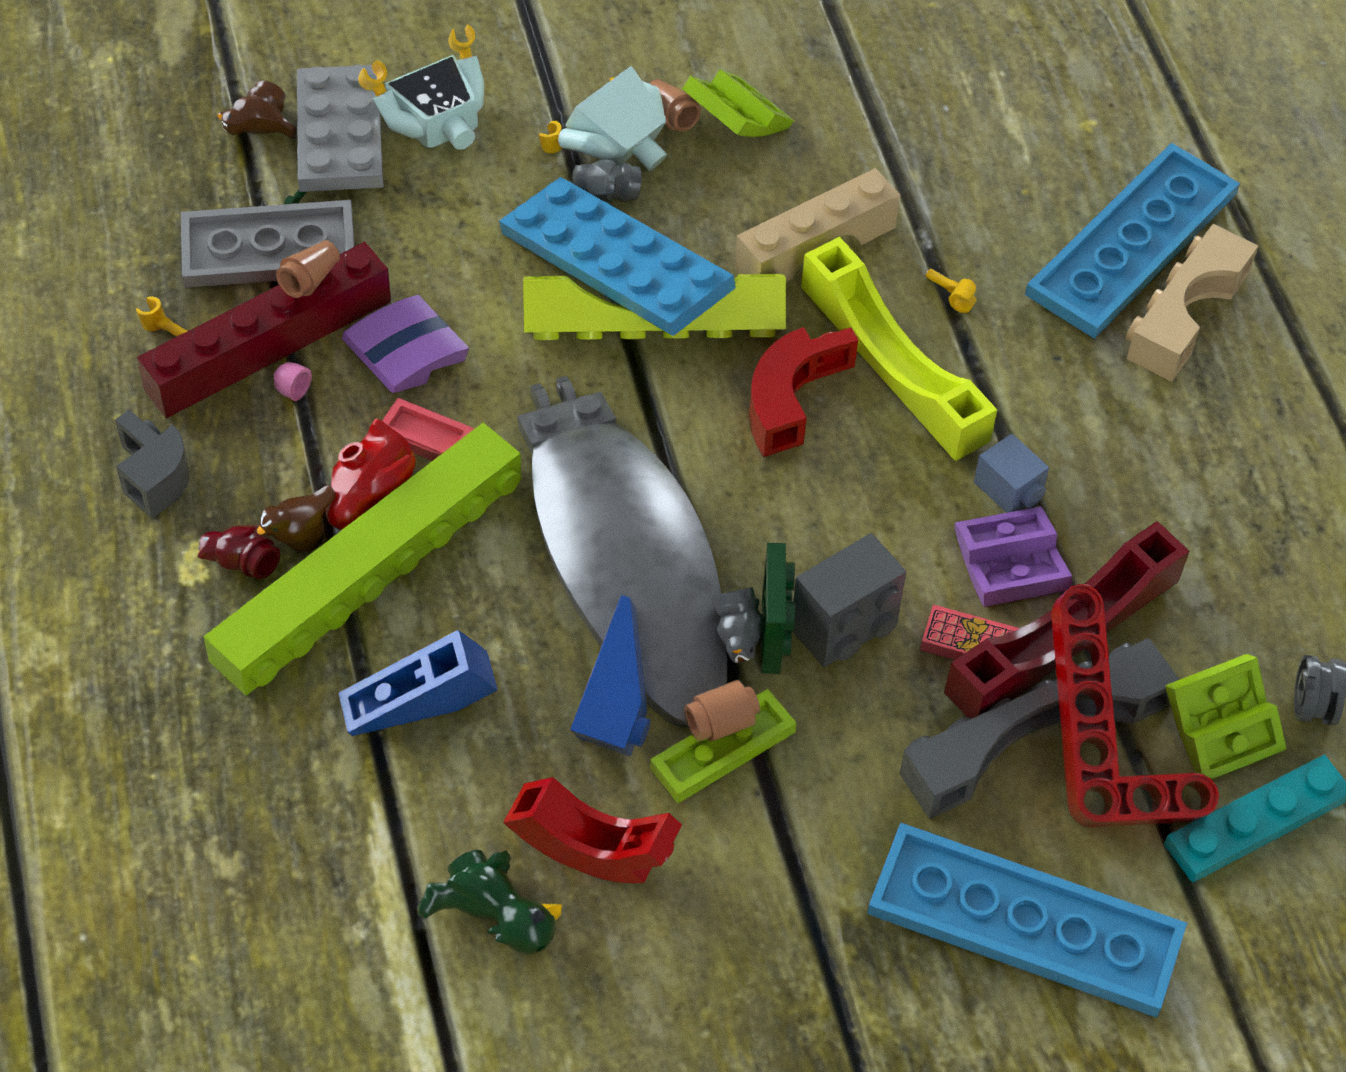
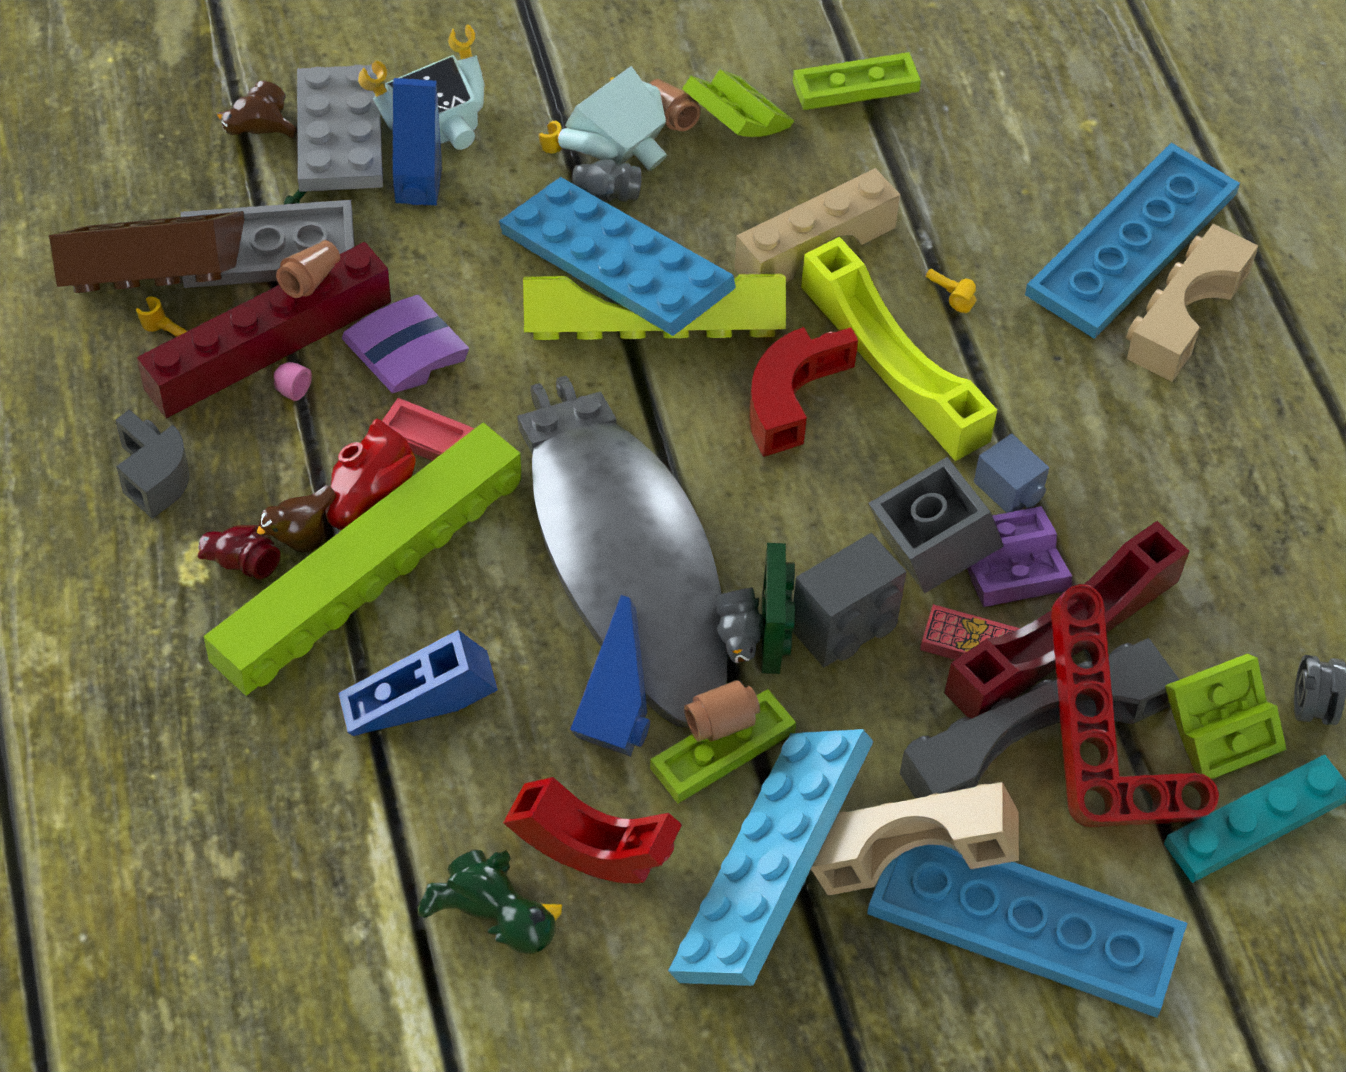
(147, 250): none -> reddish brown slope
(416, 142): none -> blue slope
(770, 858): none -> medium azure plate
(856, 81): none -> lime plate
(936, 524): none -> dark grey brick
(973, 821): none -> tan arch

